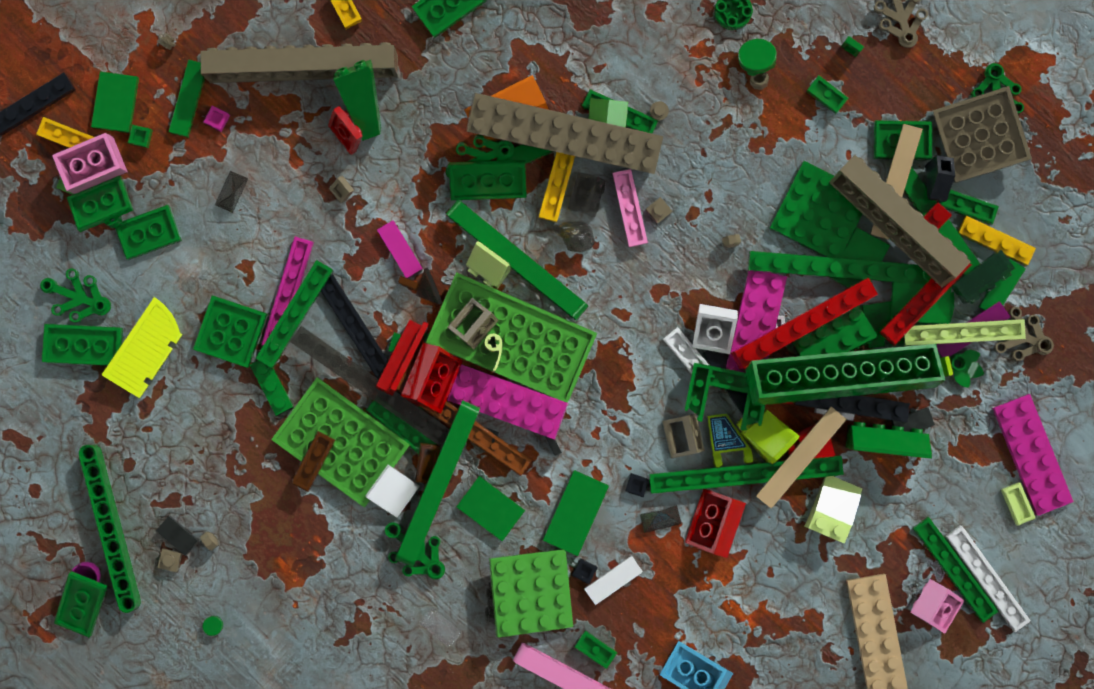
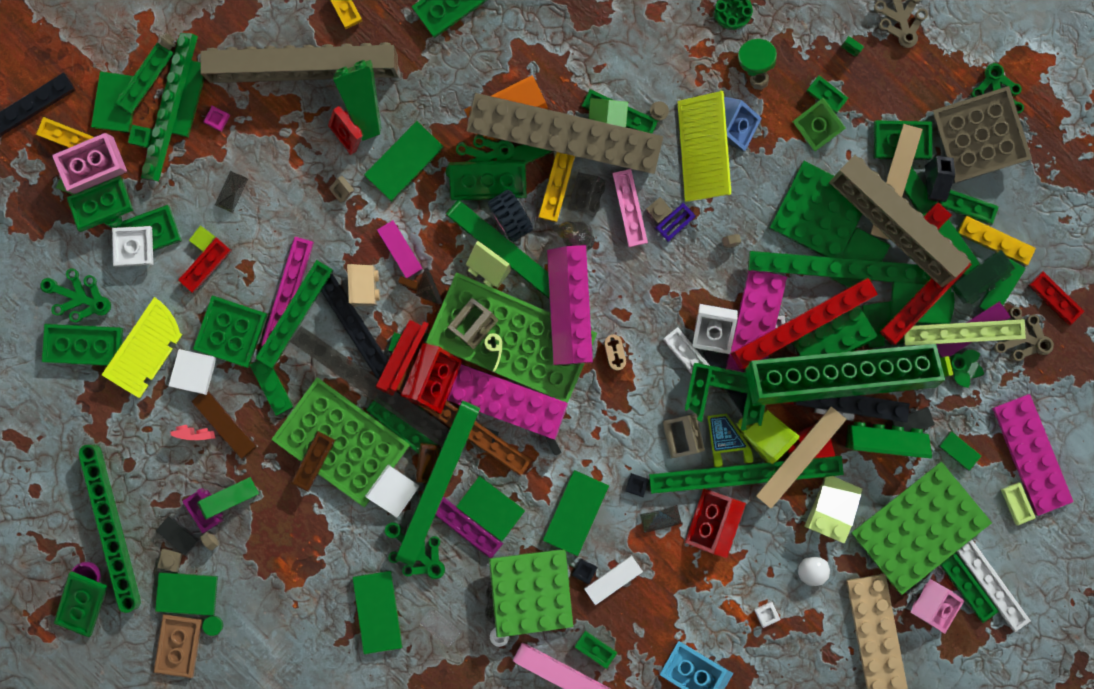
(132, 246): none -> white tile
(144, 78): none -> green tile
(169, 107): none -> green plate
(178, 645): none -> medium nougat tile
(186, 433): none -> coral slope
(186, 593): none -> green tile
(192, 372): none -> white tile
(194, 510): none -> magenta bracket
(202, 238): none -> lime tile
(205, 265): none -> red plate
(224, 424): none -> reddish brown tile
(227, 498): none -> green tile
(362, 285): none -> tan slope
(377, 612): none -> green tile
(404, 161): none -> green tile
(468, 528): none -> magenta tile
(498, 641): none -> white tile
(510, 215): none -> black wheel
(569, 305): none -> dark pink slope
(619, 350): none -> tan beam
(687, 211): none -> dark purple tile
(704, 147): none -> neon yellow window
(740, 123): none -> medium blue slope
(767, 614): none -> white tile
(814, 571): none -> white hair
(819, 124): none -> bright green slope
(921, 528): none -> bright green plate
(959, 451): none -> green tile
(1056, 298): none -> red tile

